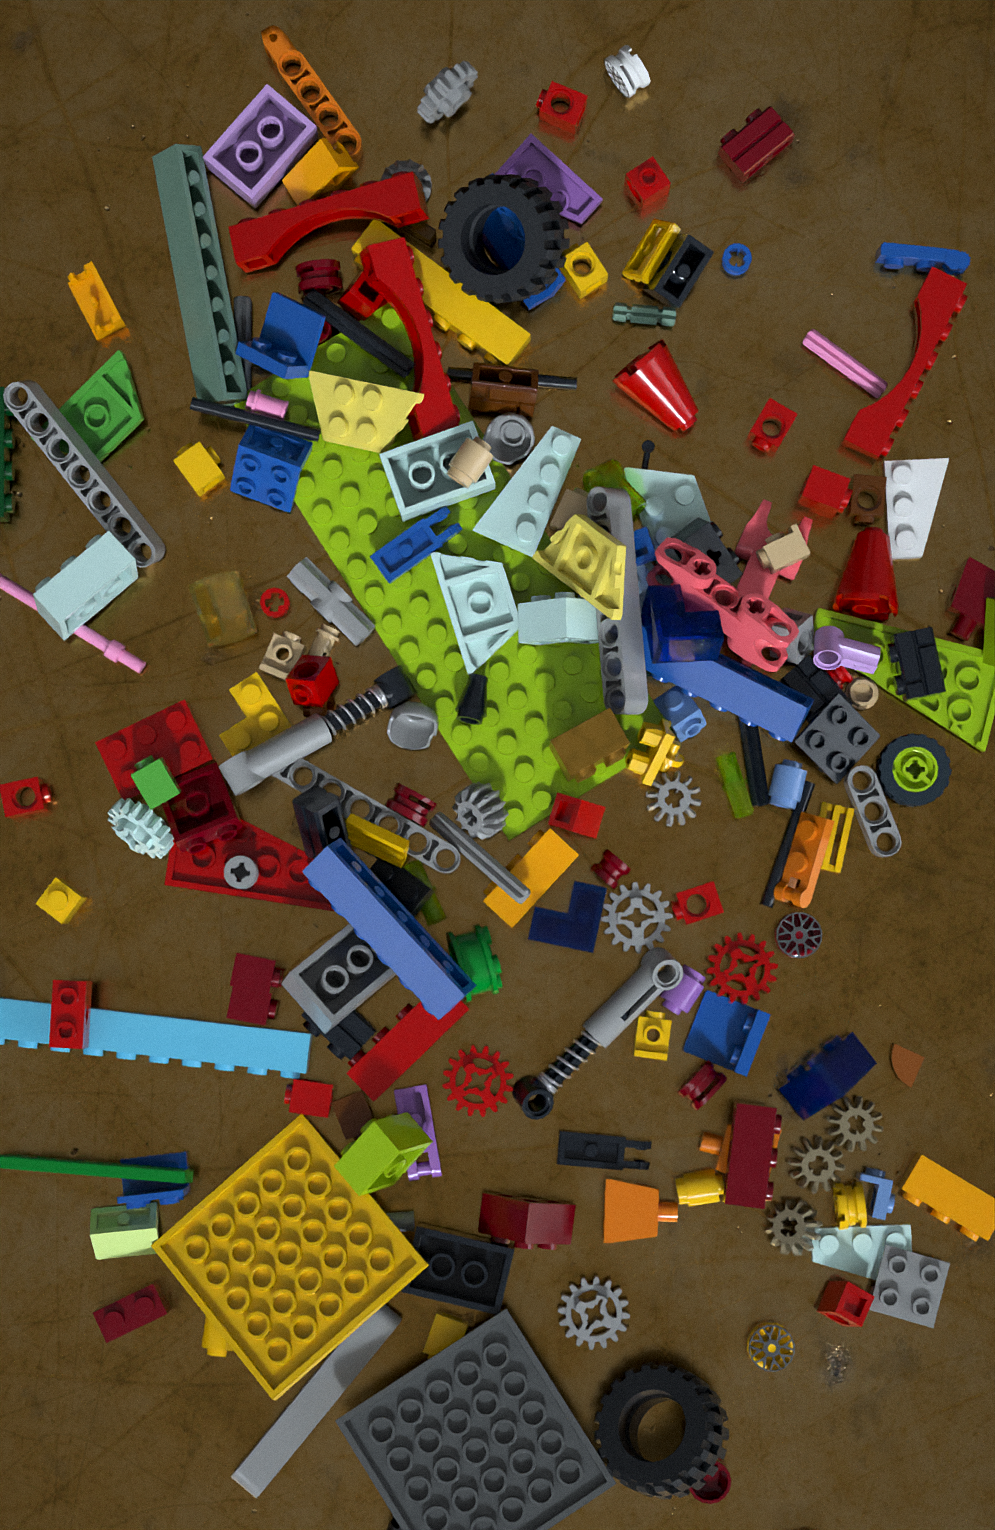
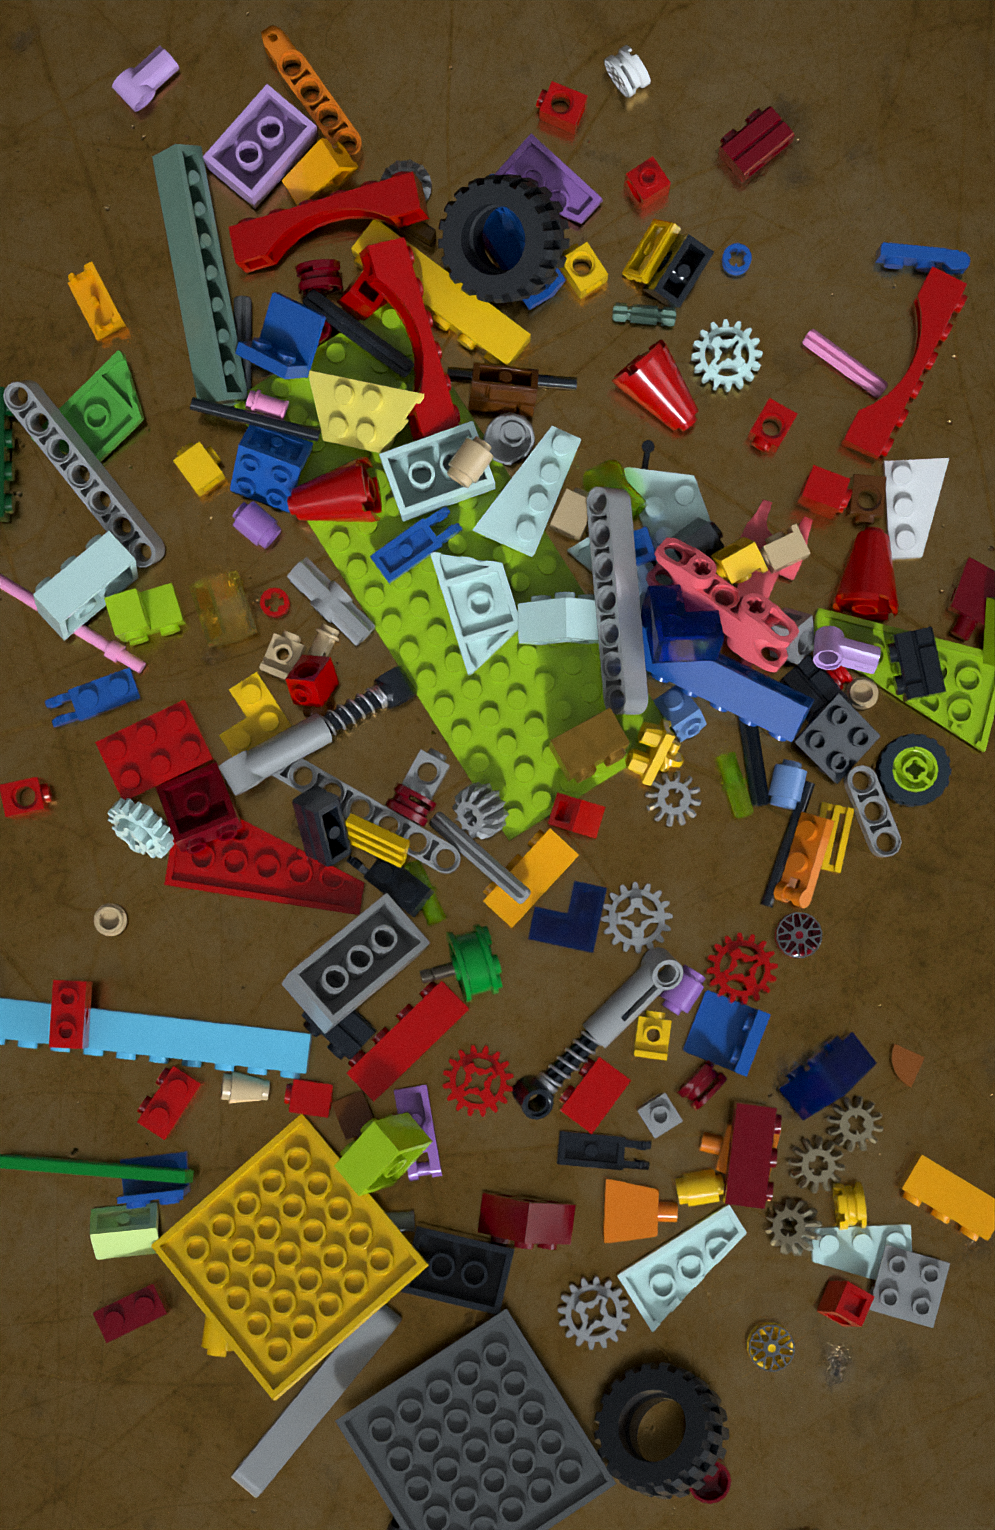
(61, 900): yellow brick -> none
(97, 697): none -> blue hinge
(110, 919): none -> tan plate
(139, 83): none -> lavender piece
(145, 613): none -> lime brick
(155, 781): bright green brick -> none
(170, 1102): none -> red brick
(243, 1088): none -> tan cone
(247, 872): light grey wheel -> none
(254, 988): dark red brick -> none
(256, 524): none -> medium lavender brick
(339, 495): none -> red cone
(388, 928): brick -> none
(412, 725): light grey hair -> none
(422, 787): none -> light grey brick
(444, 1332): yellow brick -> none
(447, 91): light grey gear -> none
(473, 701): black cone -> none
(588, 563): light yellow wing -> none
(593, 1094): none -> red brick
(610, 869): dark red wheel -> none
(659, 1114): none -> light grey brick
(672, 1270): none -> light aqua wing
(711, 900): red brick -> none
(735, 364): none -> light aqua gear
(738, 561): none -> yellow brick
(882, 1198): medium blue bracket -> none

